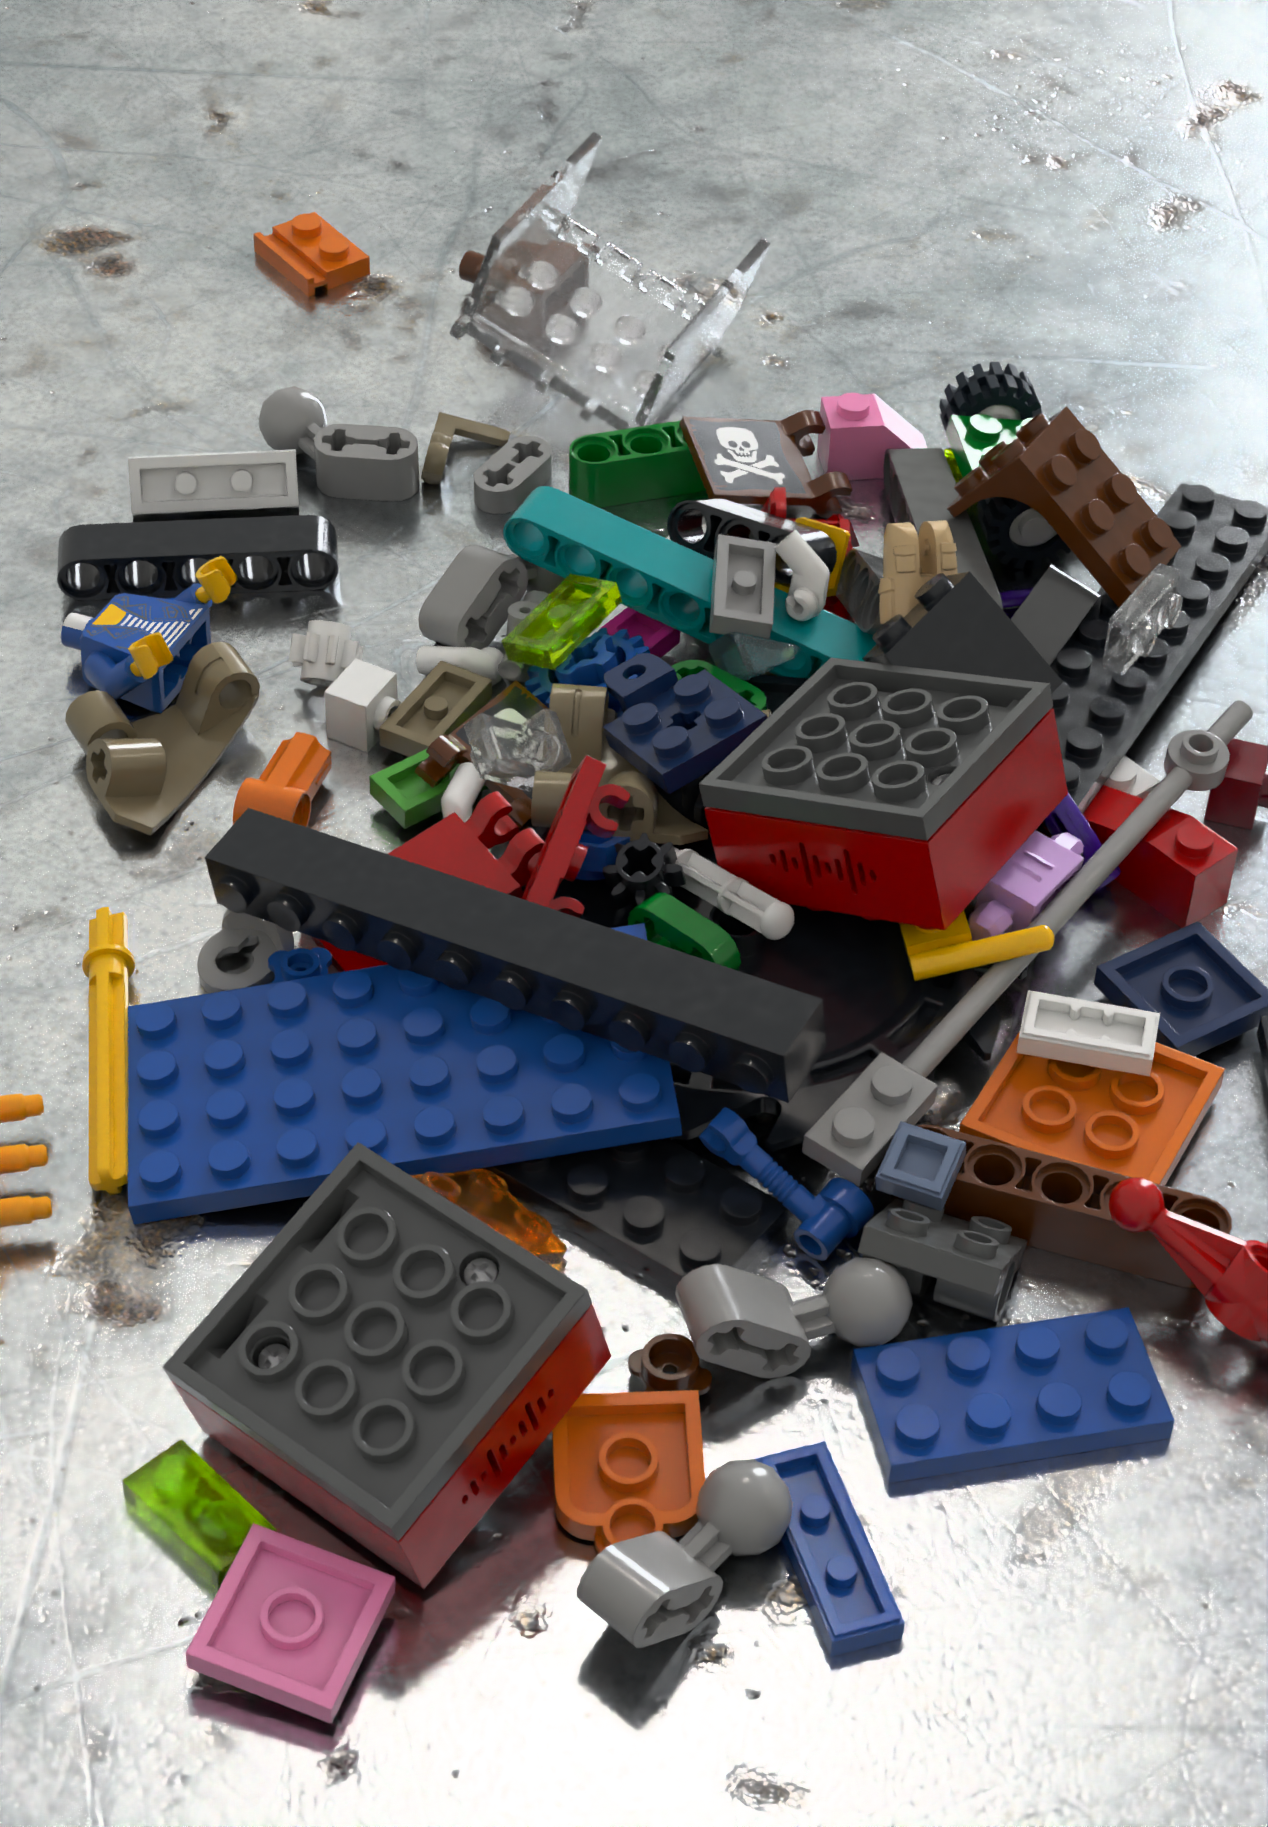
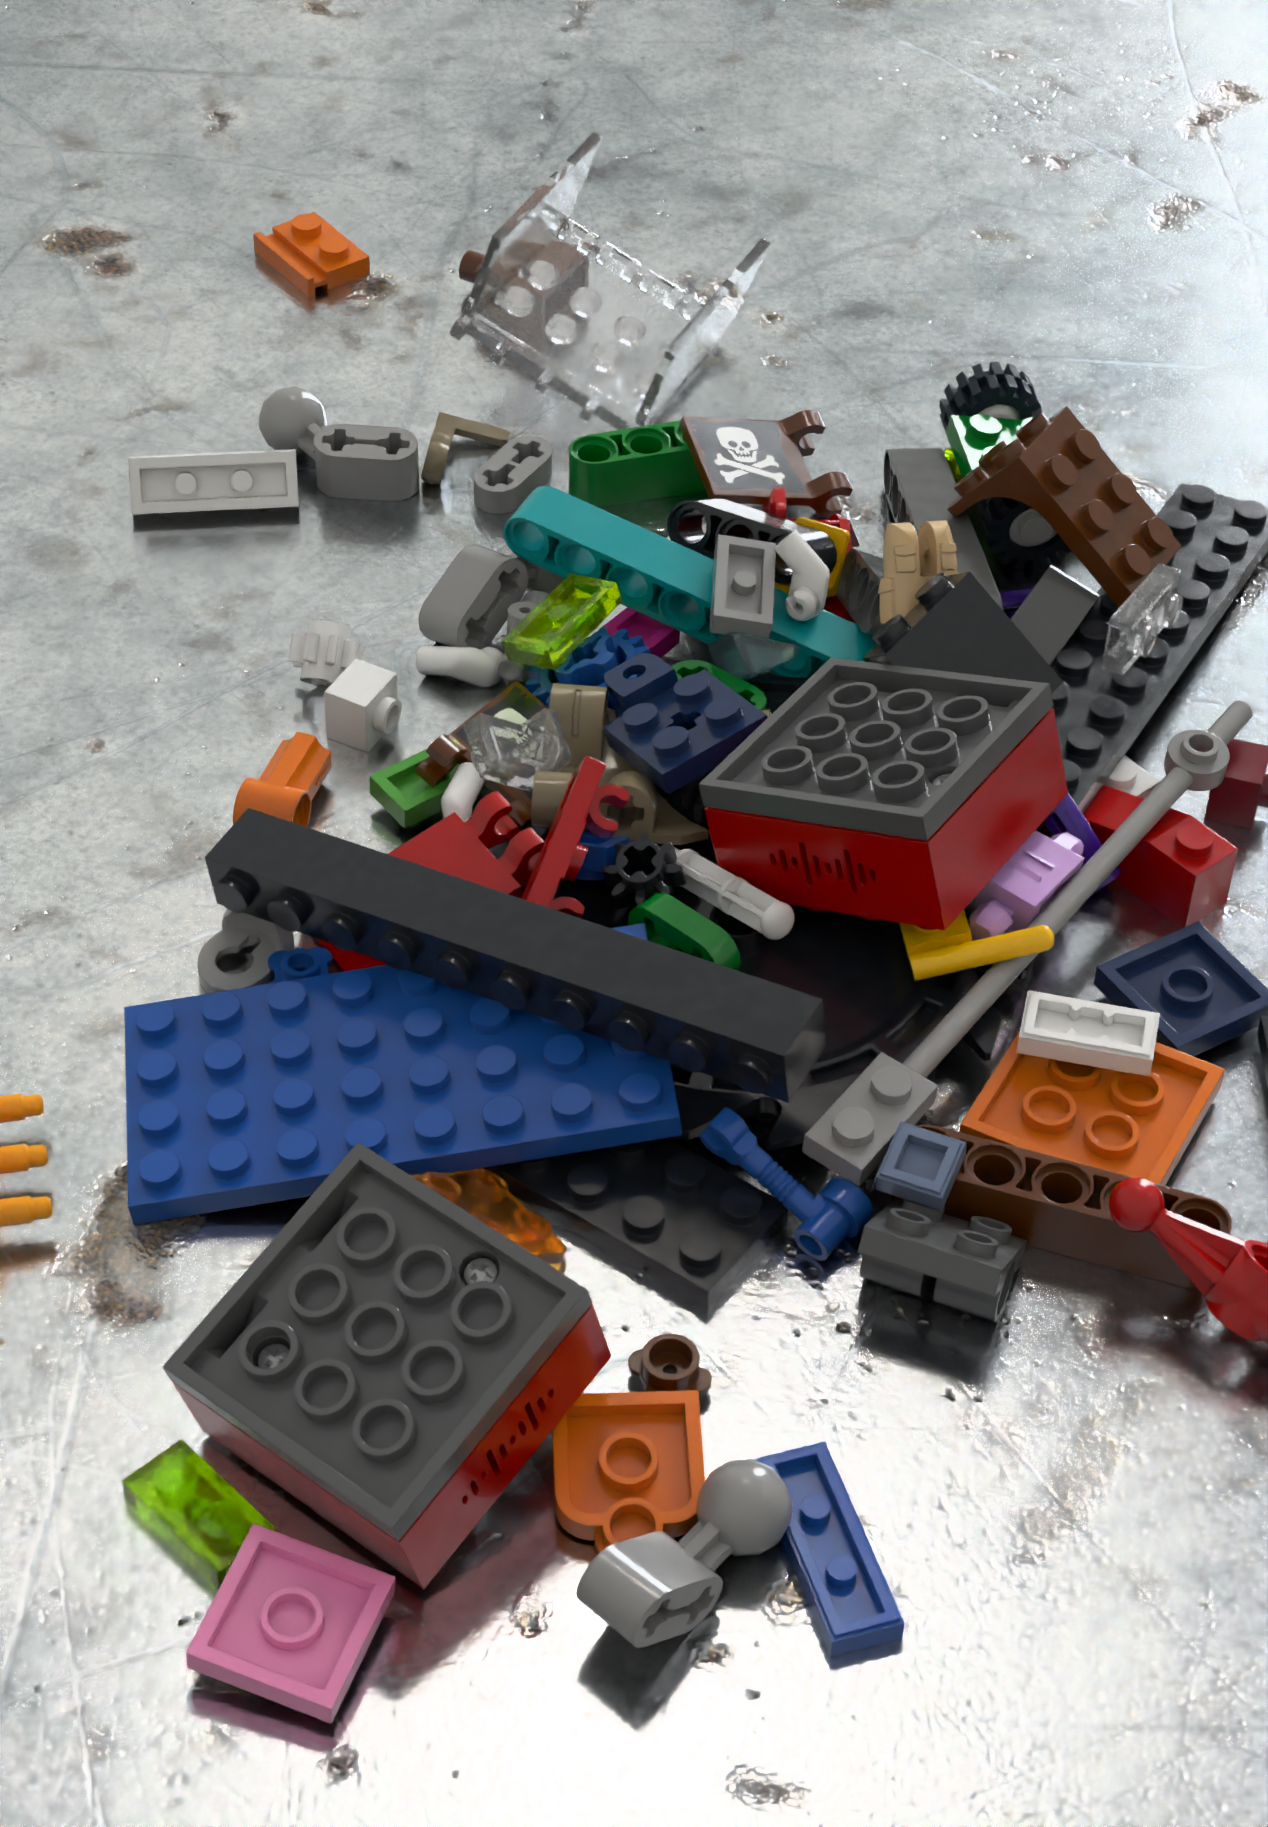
(108, 968): yellow axle -> none
(145, 643): blue torso -> none
(156, 763): dark tan panel -> none
(165, 555): black beam -> none
(435, 708): dark tan plate -> none
(764, 1333): light grey beam -> none
(860, 433): bright pink slope -> none
(1010, 1394): blue plate -> none

